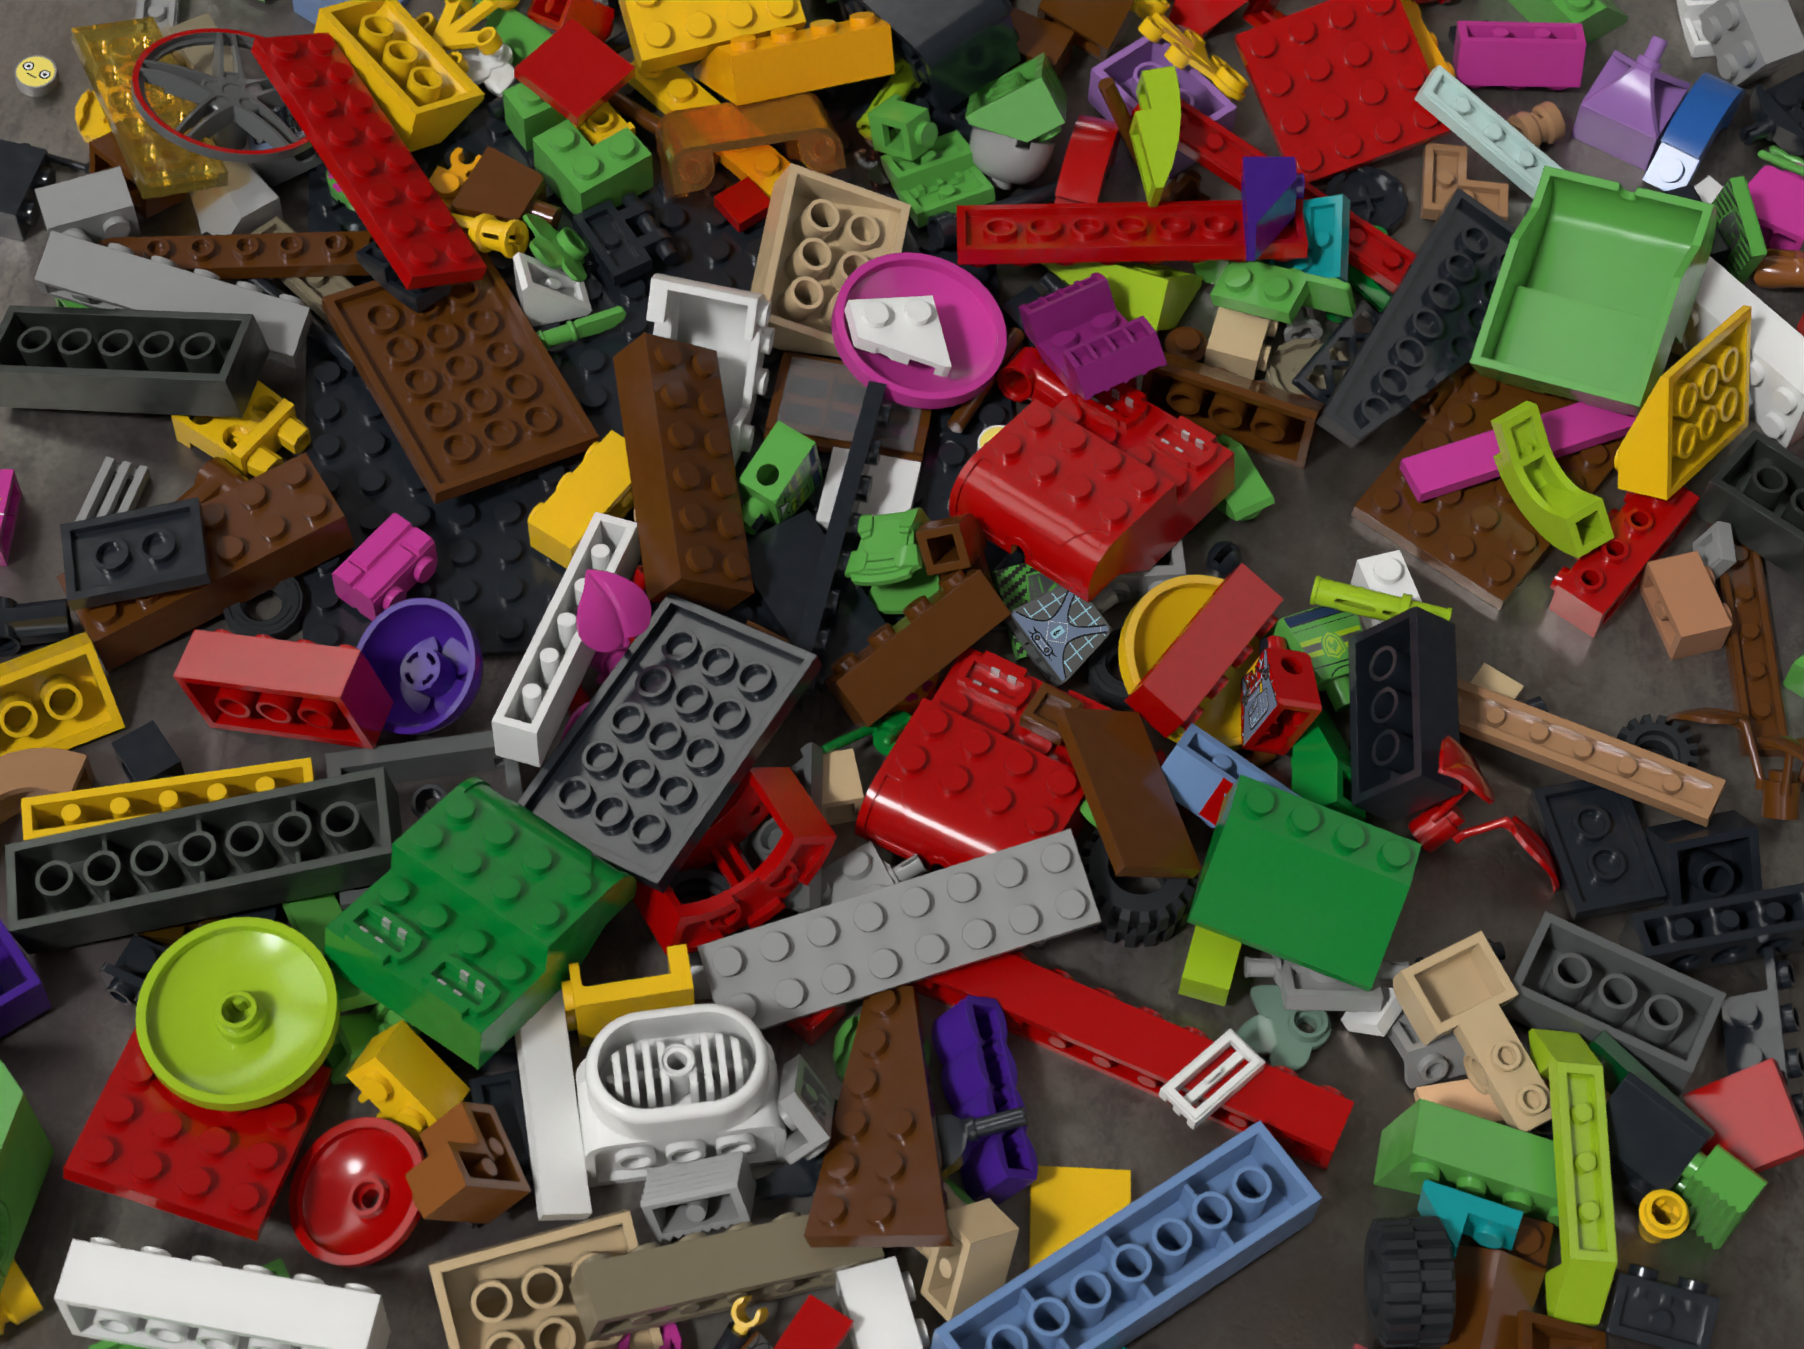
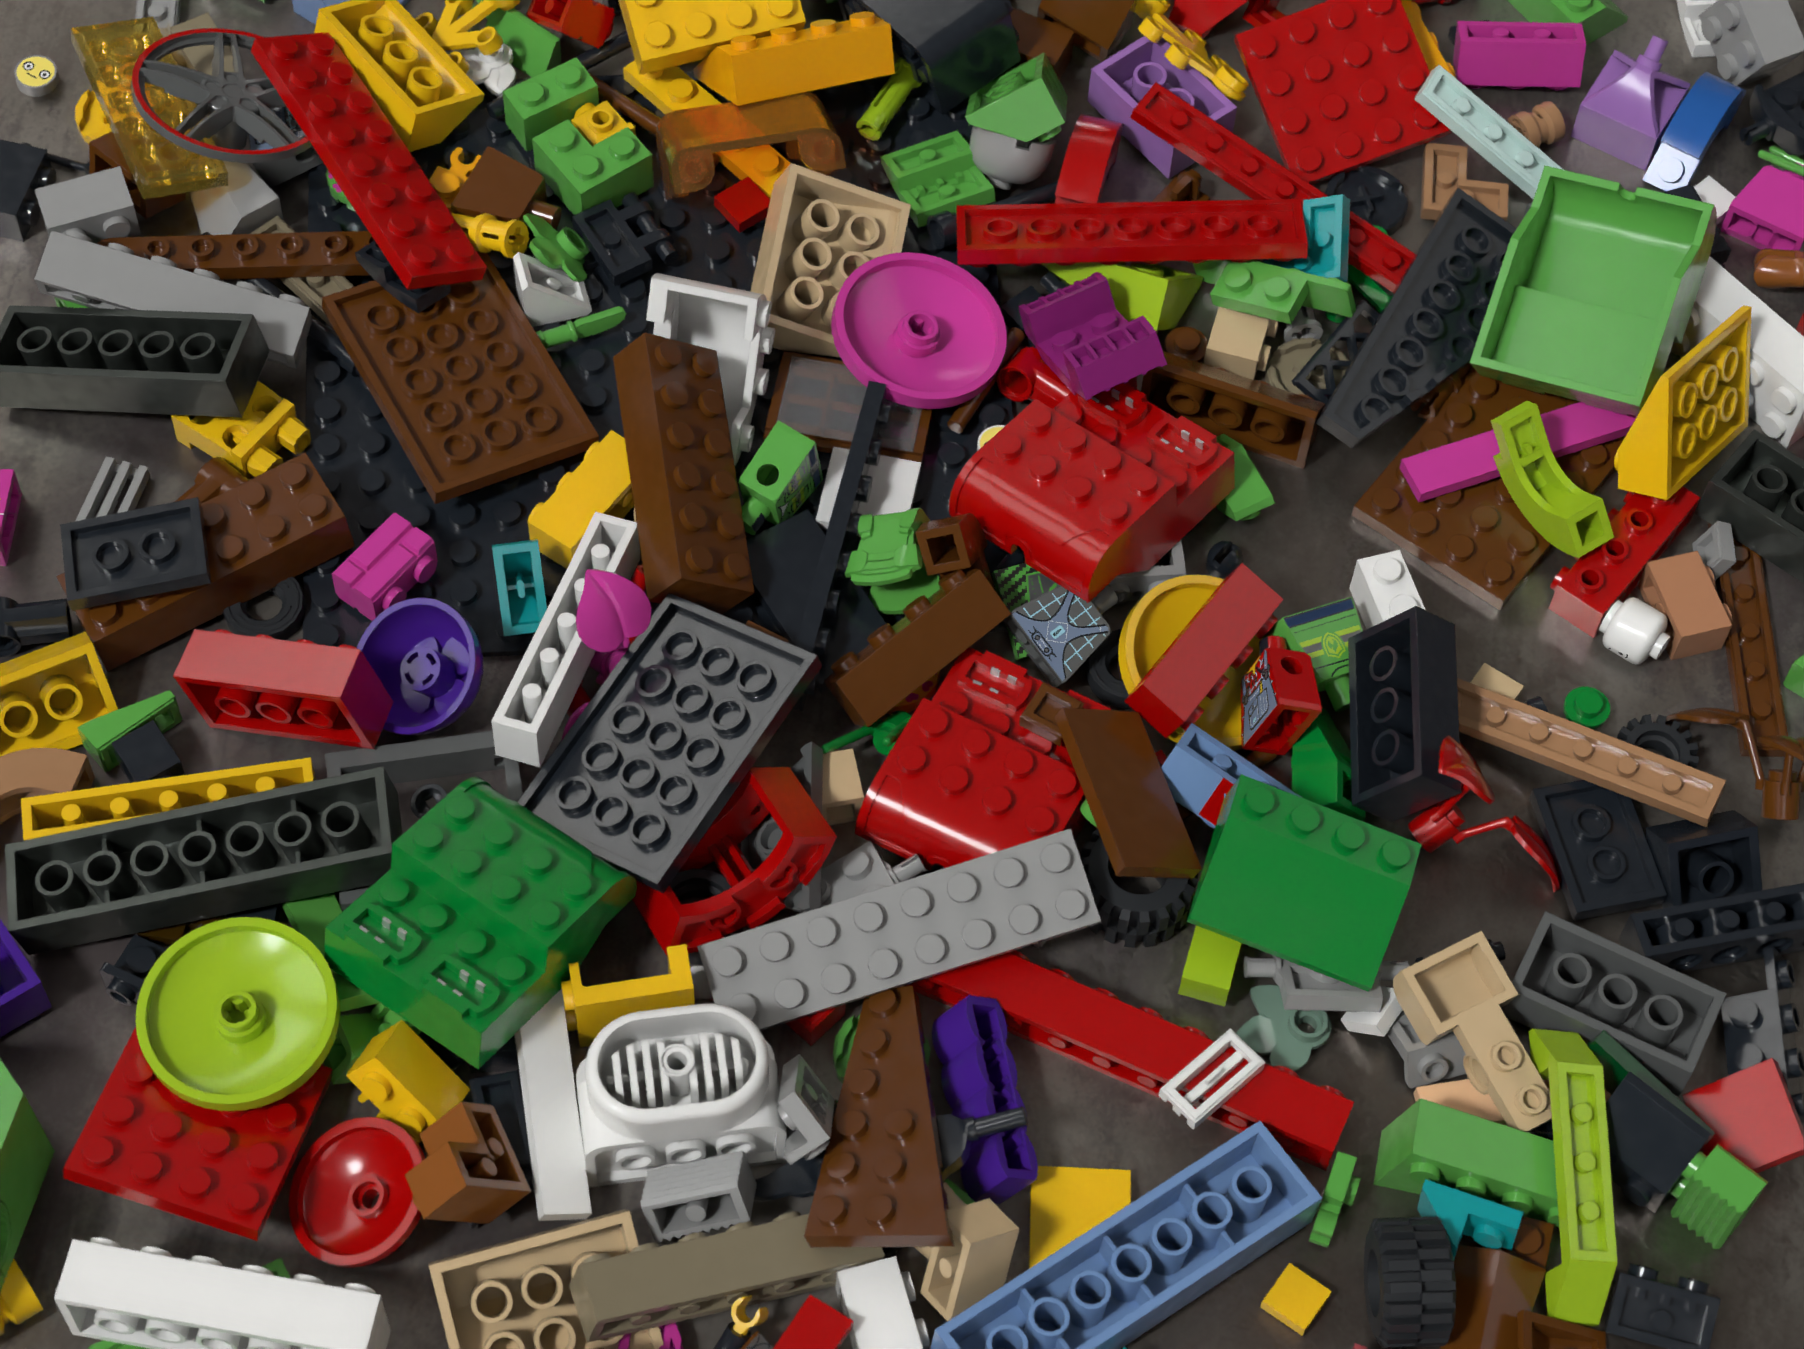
(104, 730): none -> bright green slope
(519, 586): none -> teal slope
(574, 72): red tile -> none
(900, 329): white wing -> none
(911, 133): bright green brick -> none
(1118, 111): reddish brown bar -> none
(1156, 129): lime slope -> none
(1268, 200): dark purple slope -> none
(1295, 1299): none -> yellow tile
(1339, 1190): none -> bright green plate
(1367, 602): lime pin -> none
(1586, 707): none -> green plate
(1635, 630): none -> white head
(1667, 1209): yellow cone -> none
(1740, 228): bright green tile -> none

